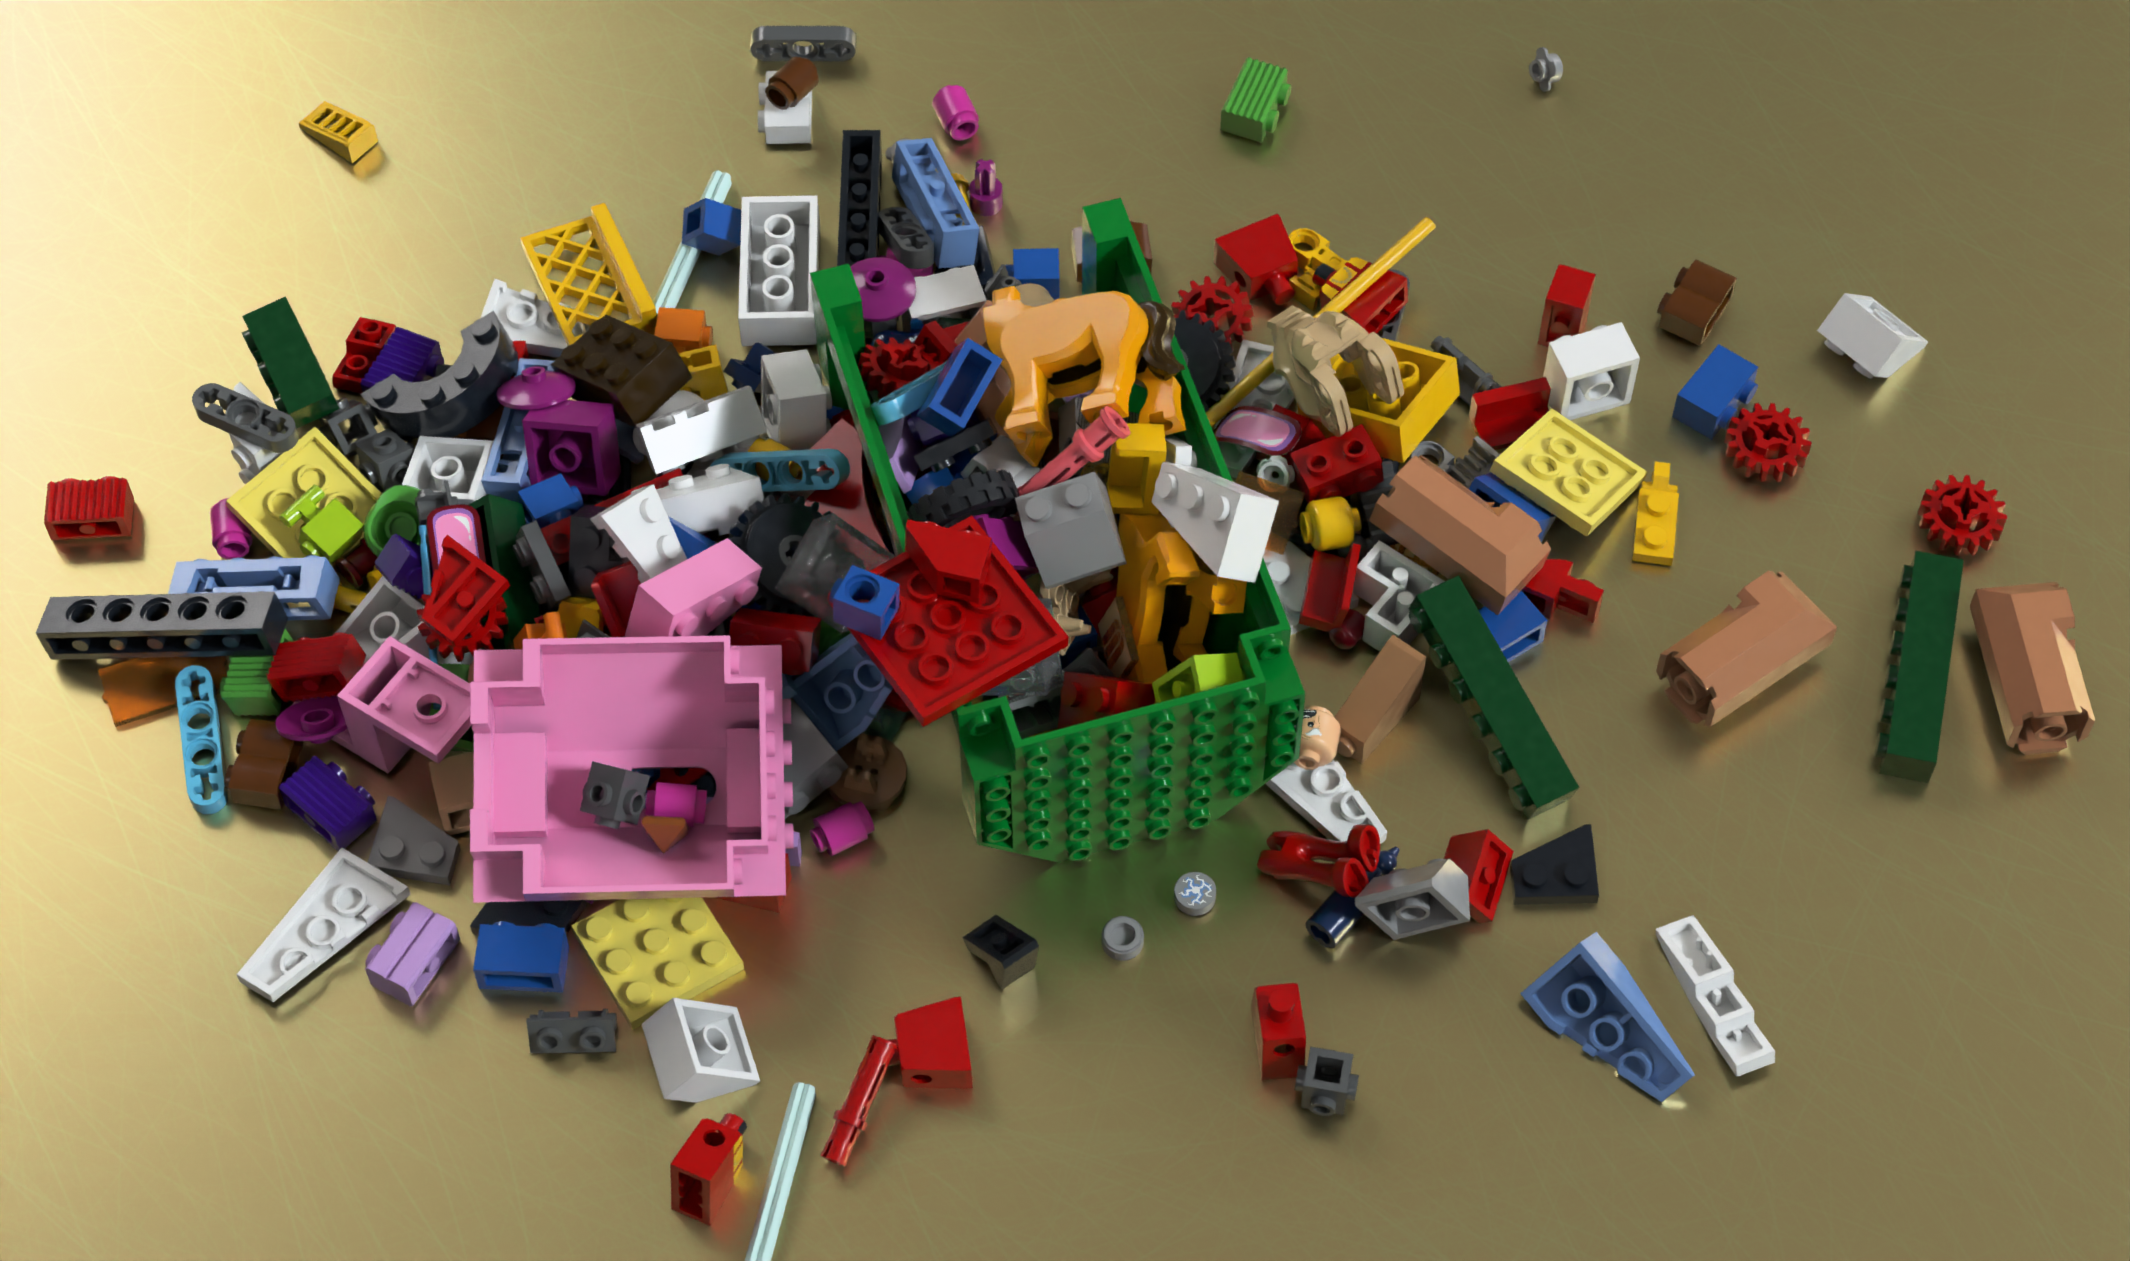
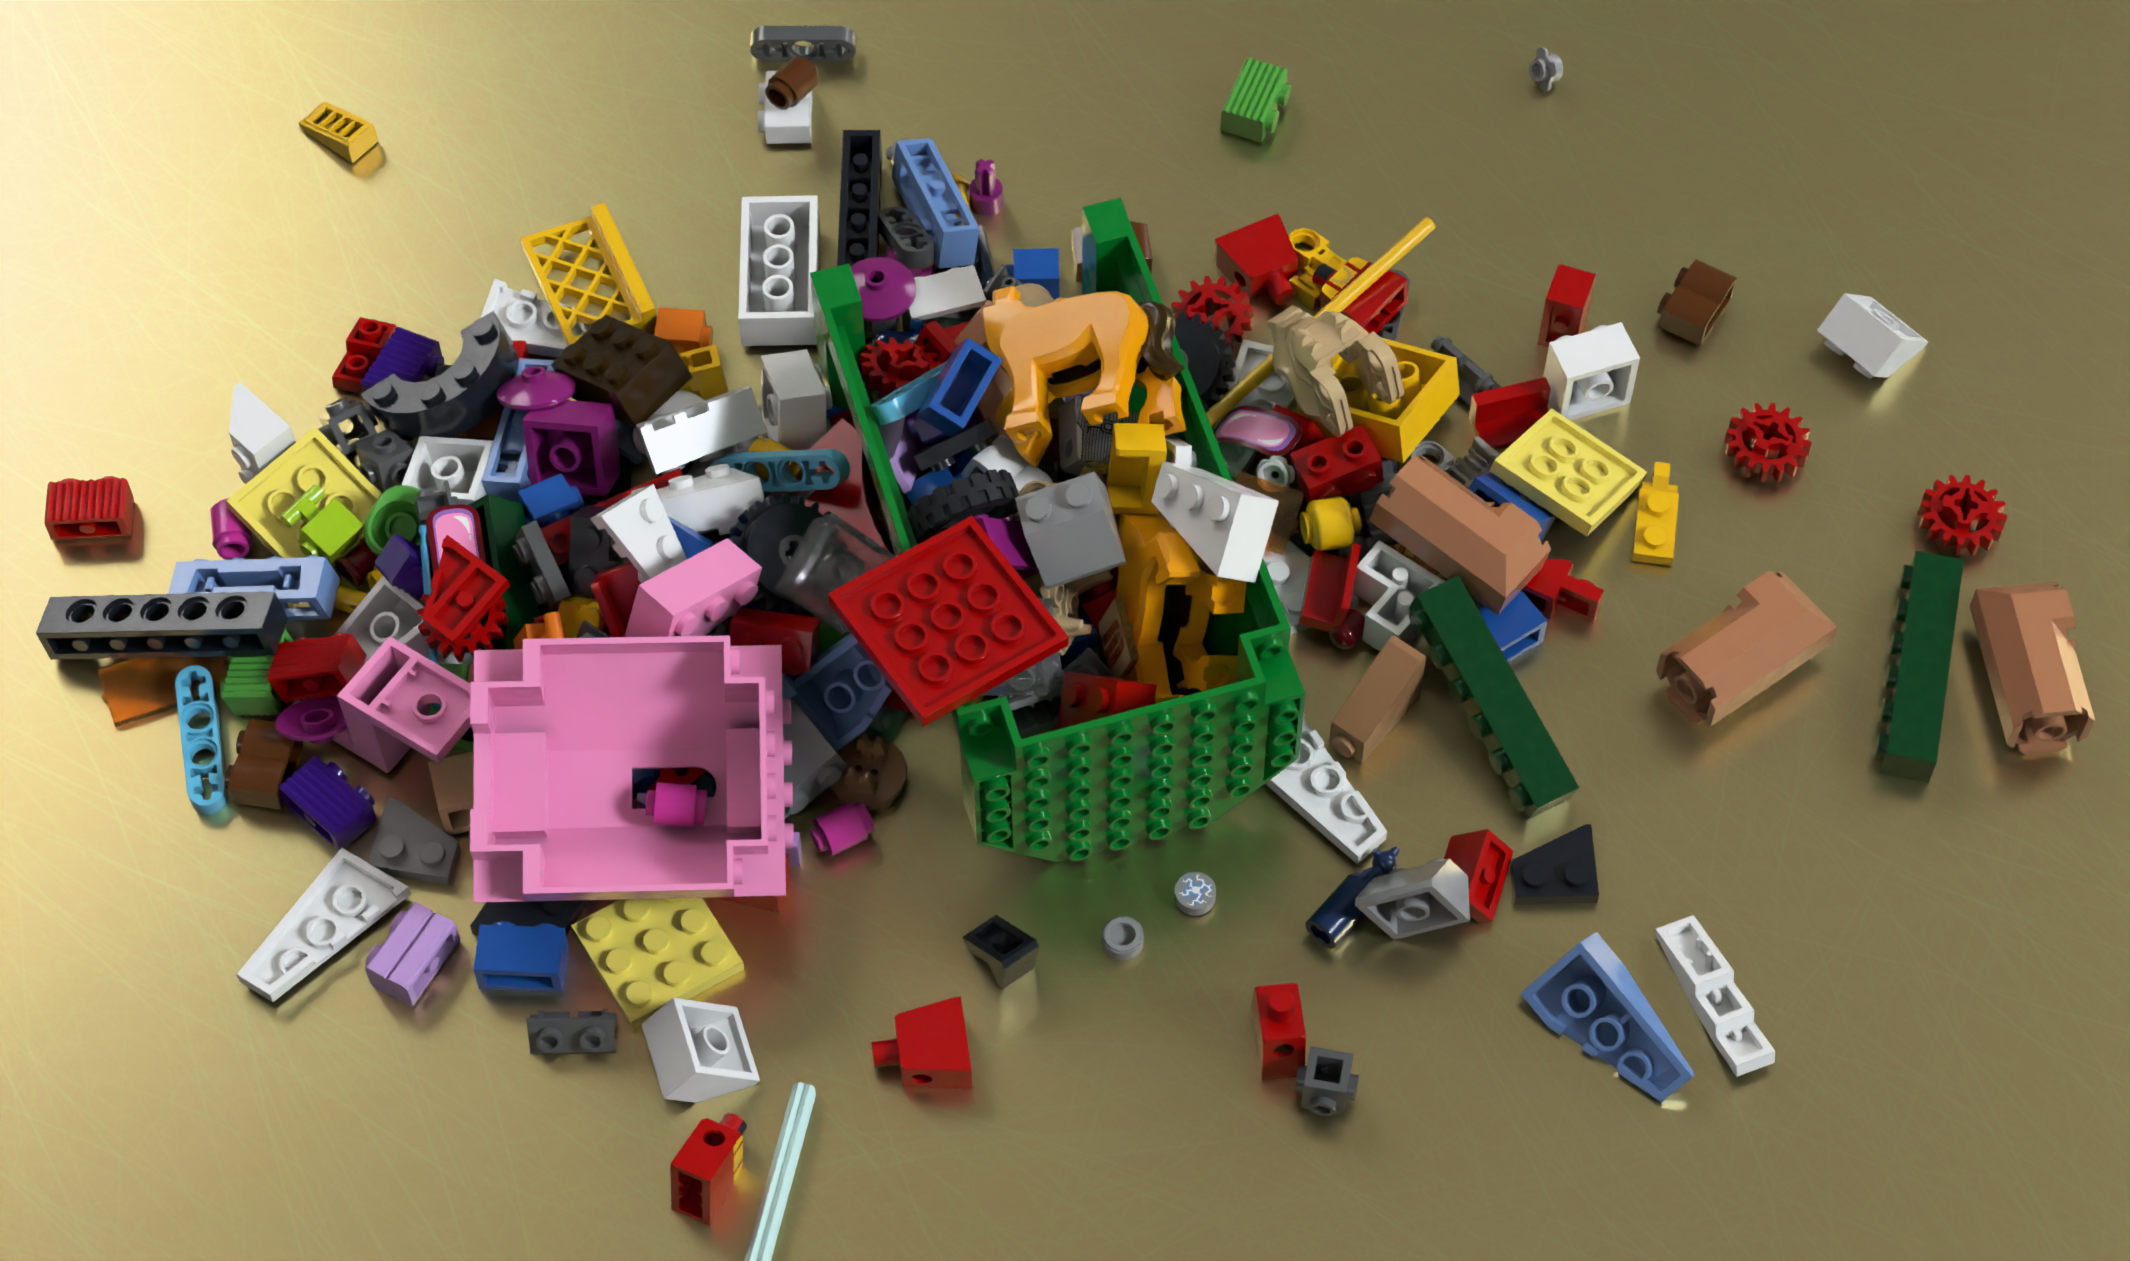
(237, 403): dark grey beam -> none
(288, 363): dark green brick -> none
(614, 795): dark grey brick -> none
(665, 830): dark orange slope -> none
(686, 256): light aqua axle -> none
(711, 226): blue brick -> none
(748, 371): dark blue bracket -> none
(855, 1108): red pin -> none
(867, 617): blue brick -> none
(949, 558): red slope -> none
(956, 112): dark pink brick -> none
(1086, 446): coral pin -> none
(1198, 675): lime brick -> none
(1294, 854): red piece -> none
(1318, 738): light nougat head -> none
(1716, 392): blue piece -> none

